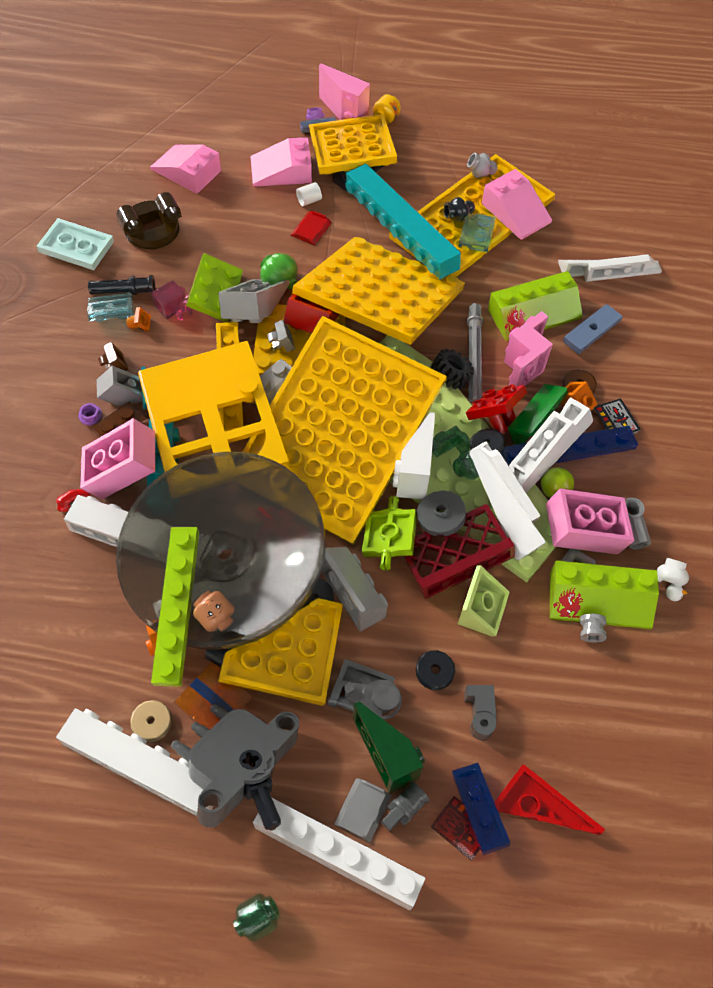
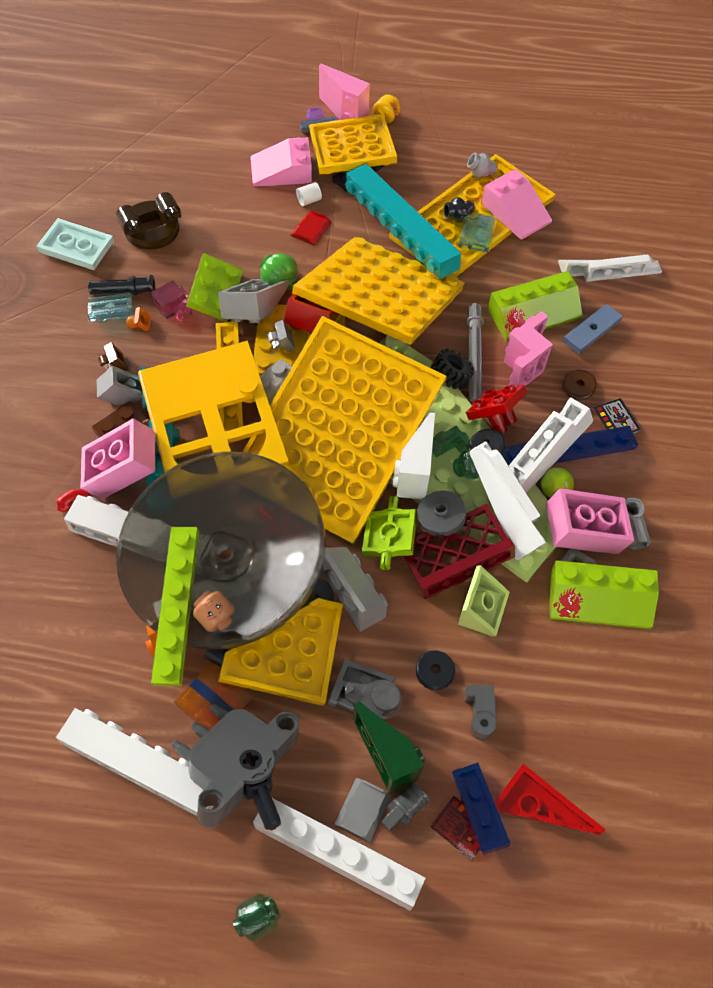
(87, 410): medium lavender plate -> none
(146, 711): tan piece -> none
(189, 166): bright pink slope -> none
(536, 412): green panel -> none
(580, 392): orange brick -> none
(593, 628): light grey wheel -> none
(675, 573): white animal -> none

